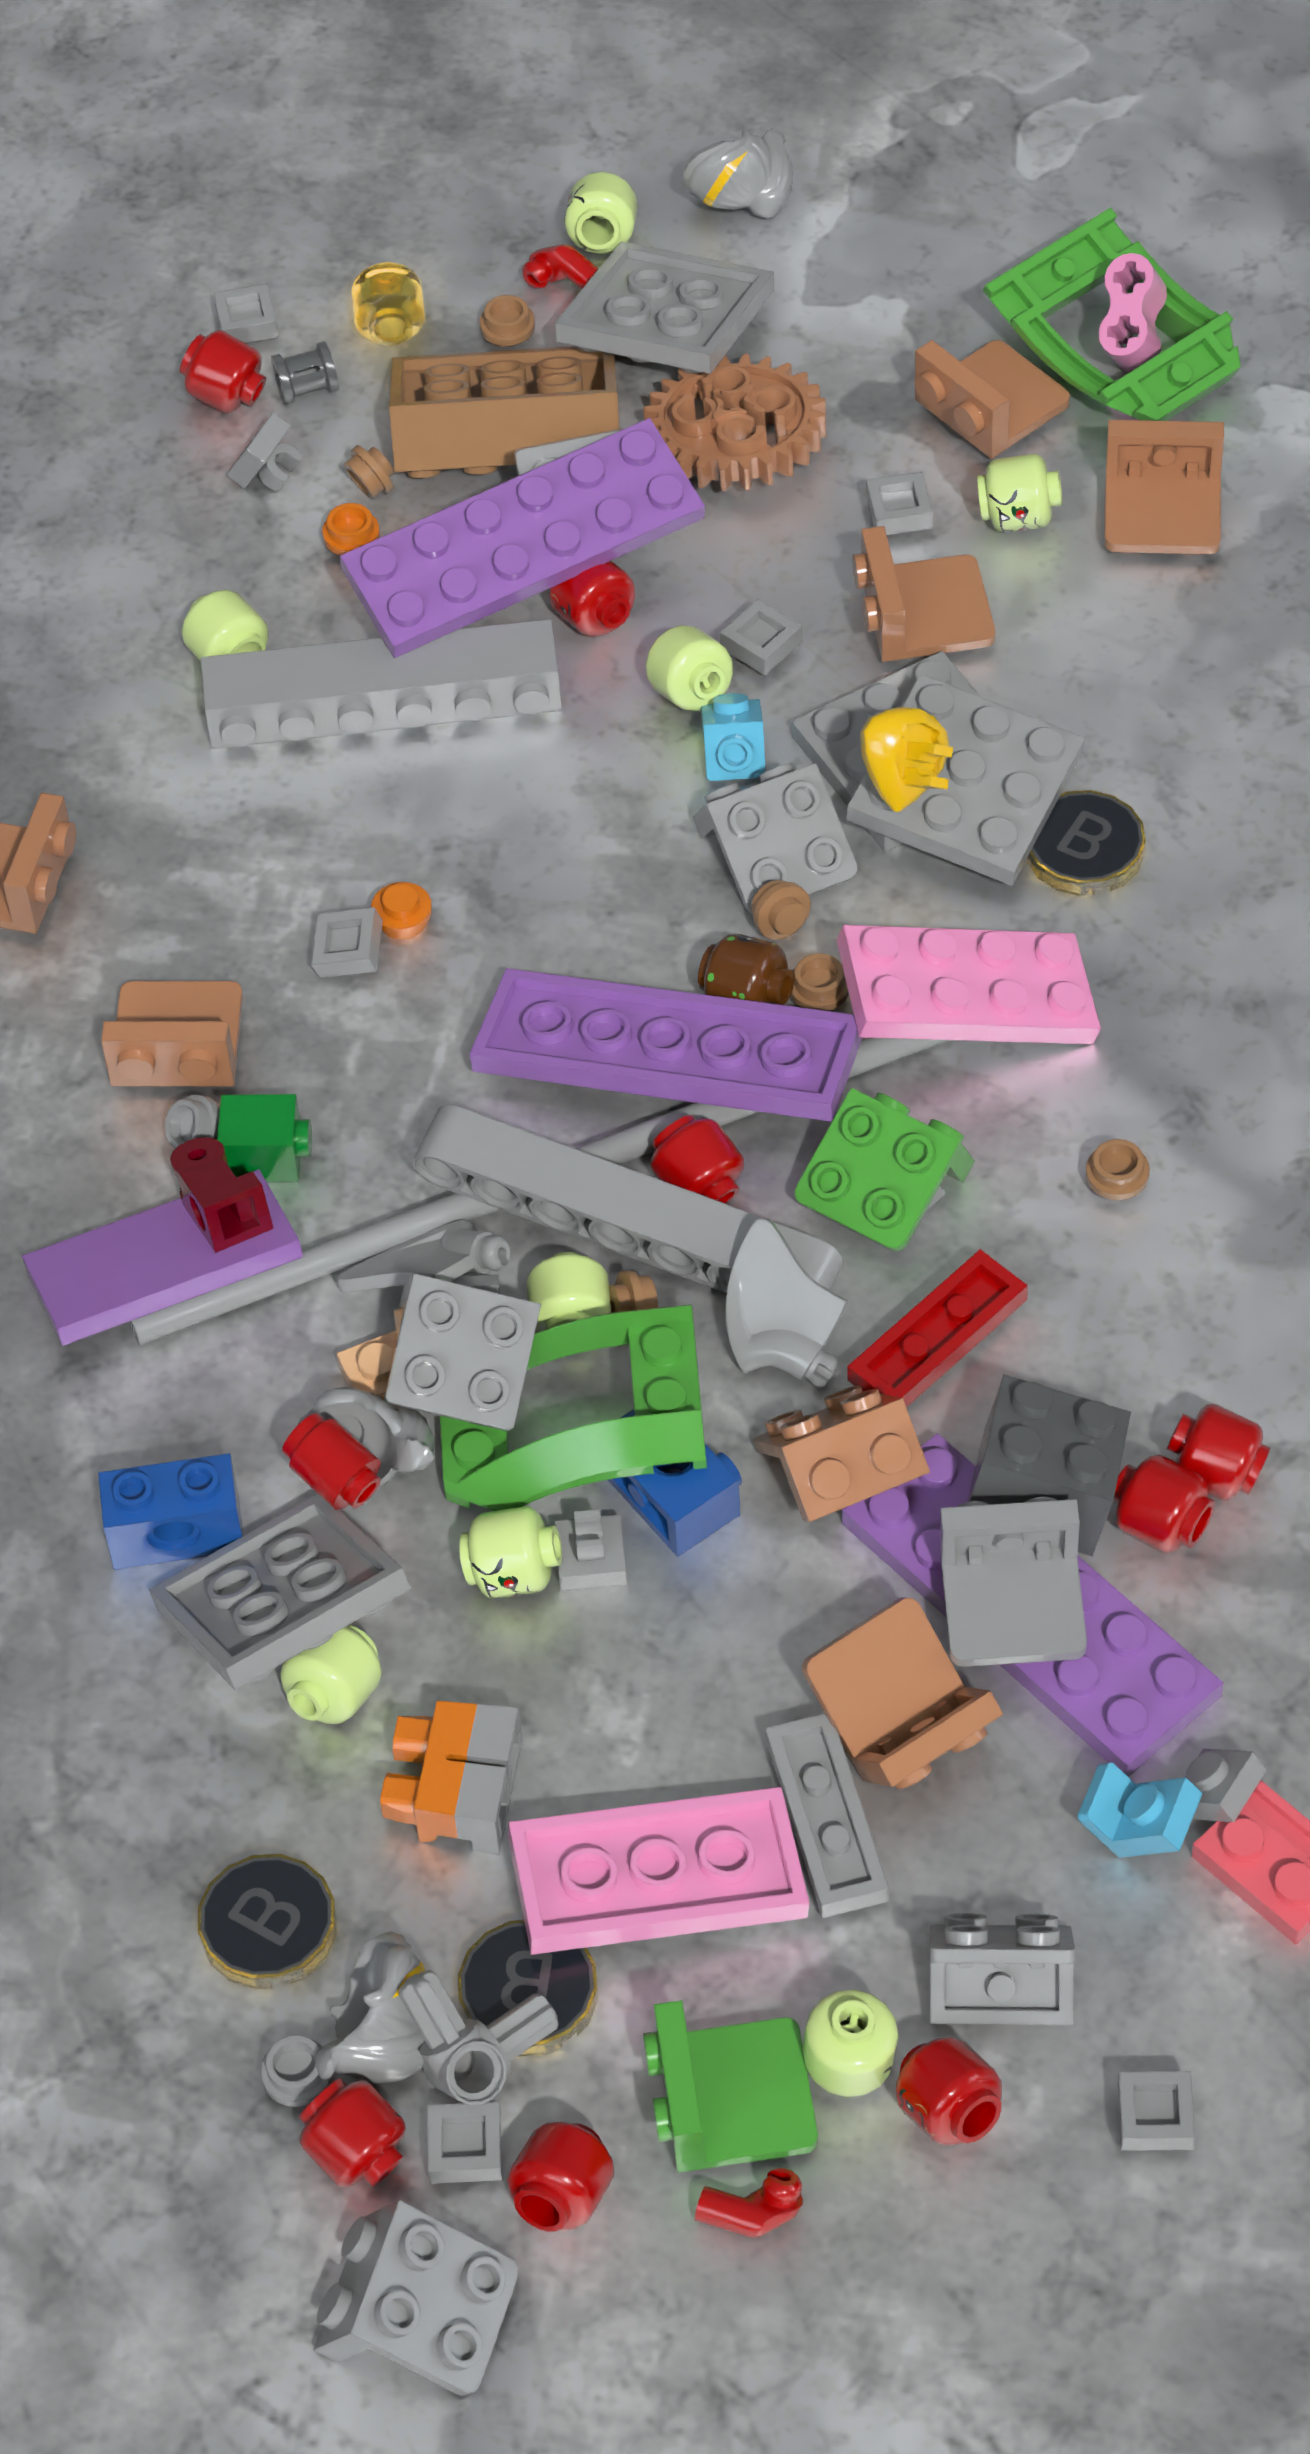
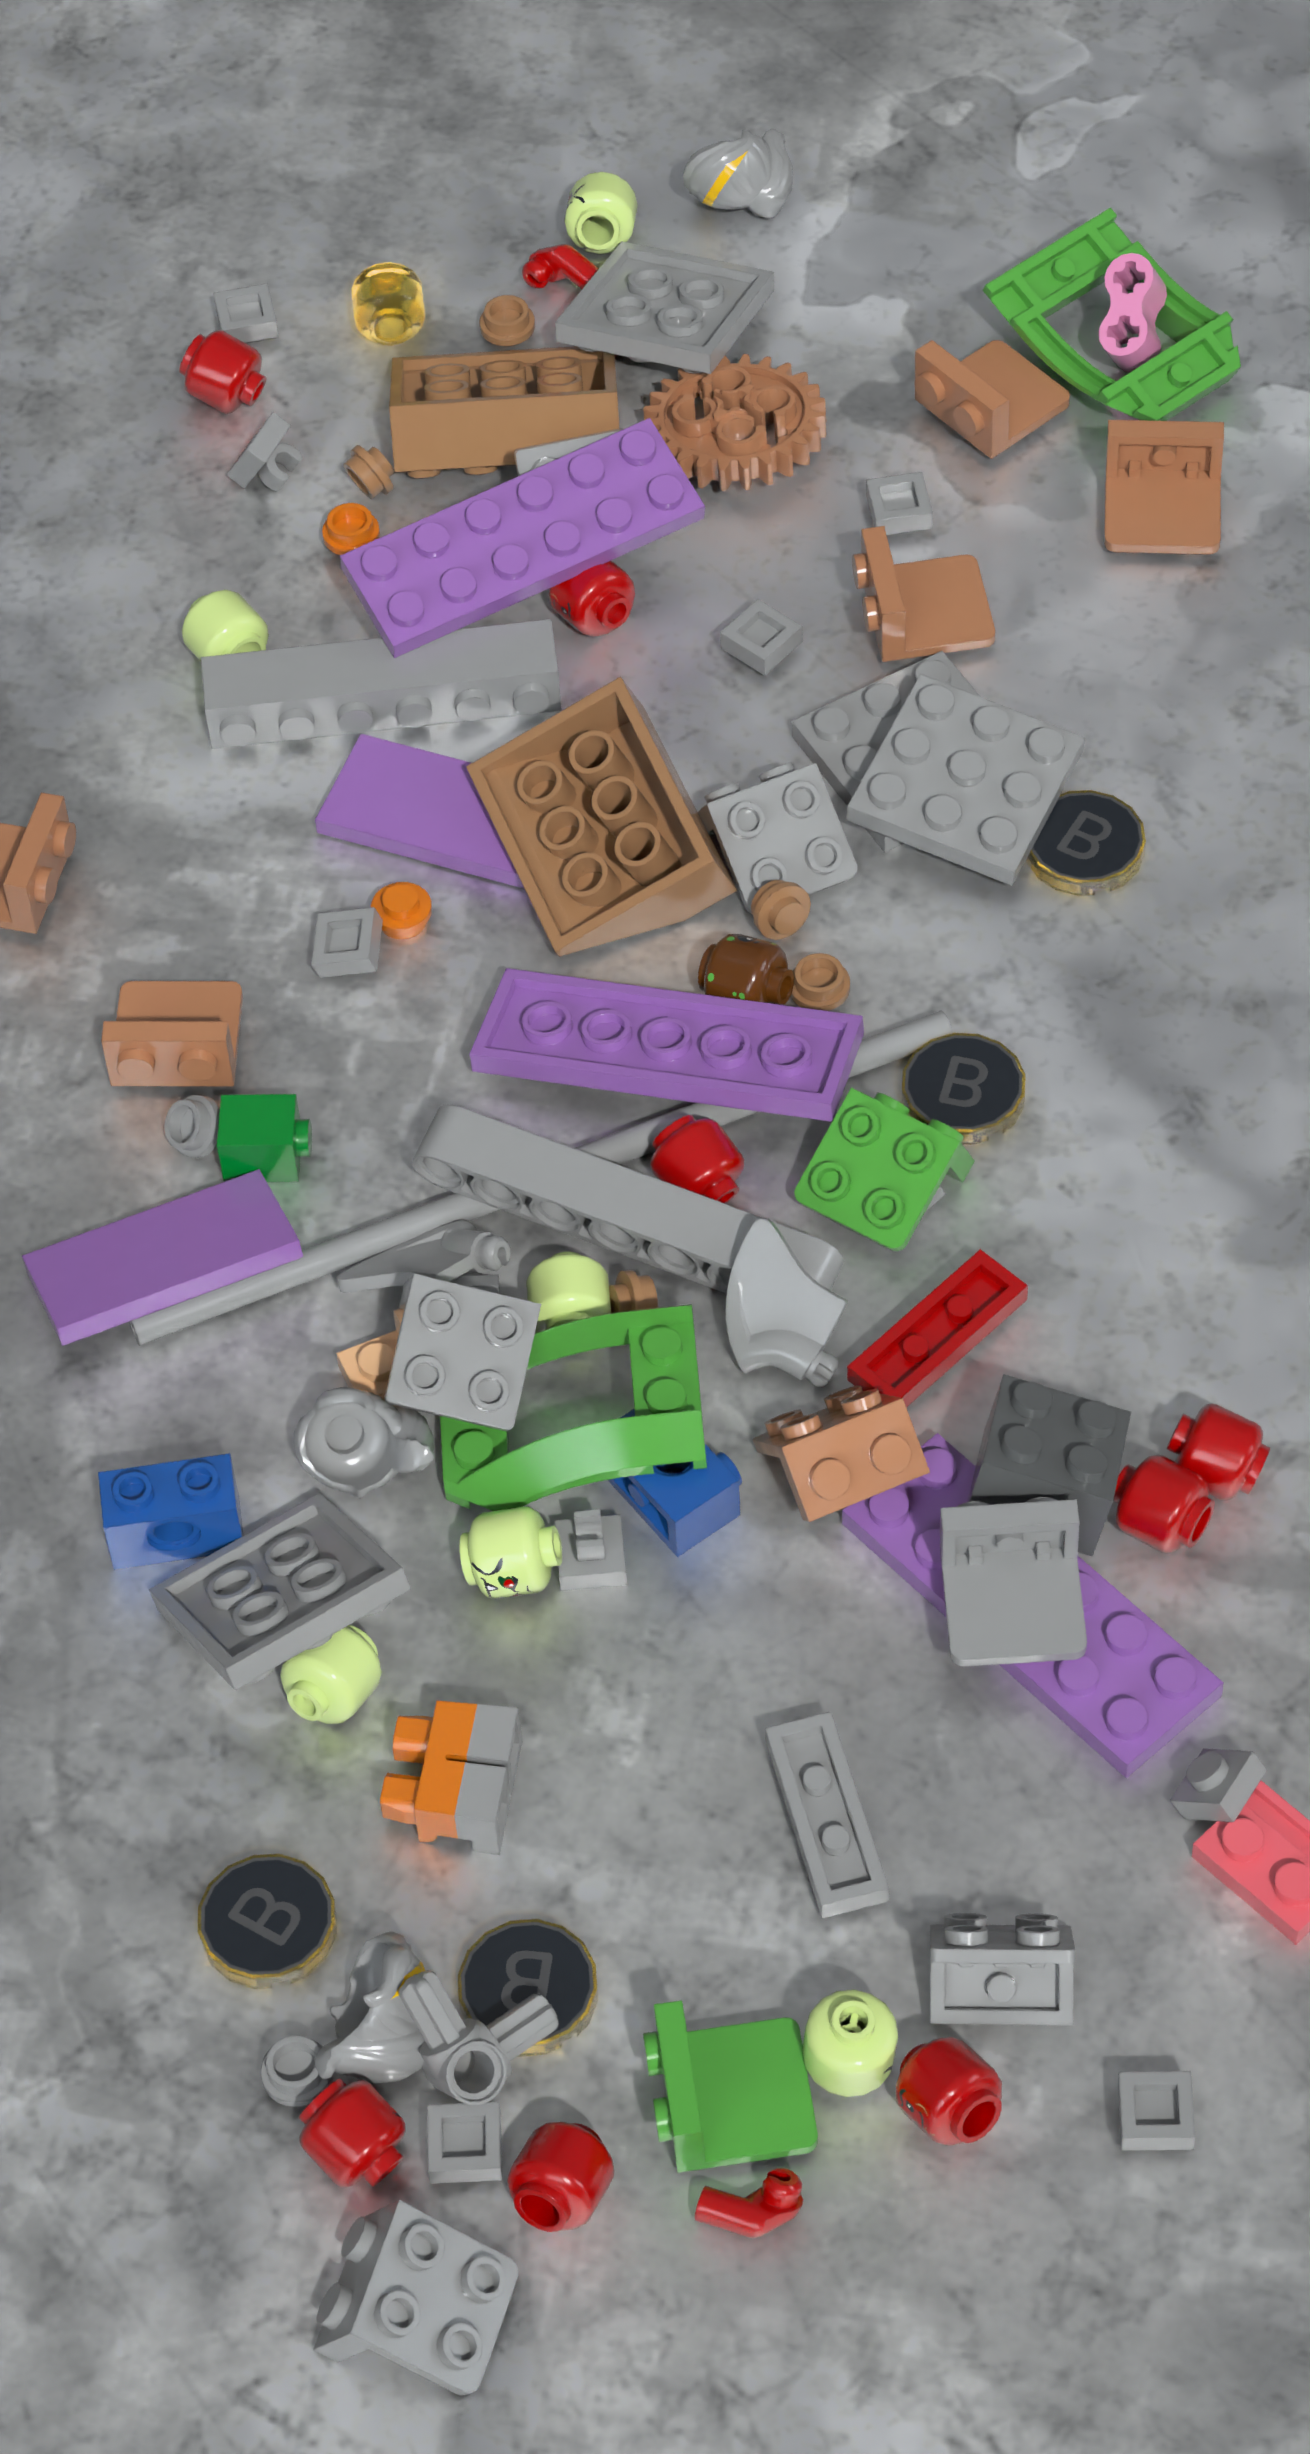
(217, 1201): dark red leg -> none
(315, 359): dark grey bush -> none
(332, 1462): red brick -> none
(416, 809): none -> medium lavender tile
(600, 823): none -> medium nougat slope
(657, 1870): bright pink plate -> none
(689, 667): yellowish green head -> none
(733, 738): medium azure bracket -> none
(897, 1696): nougat bracket -> none
(904, 754): yellow piece -> none
(965, 1084): none -> black tile
(967, 985): bright pink plate -> none
(1018, 493): yellowish green head -> none
(1117, 1170): medium nougat plate -> none
(1138, 1816): medium azure bracket -> none

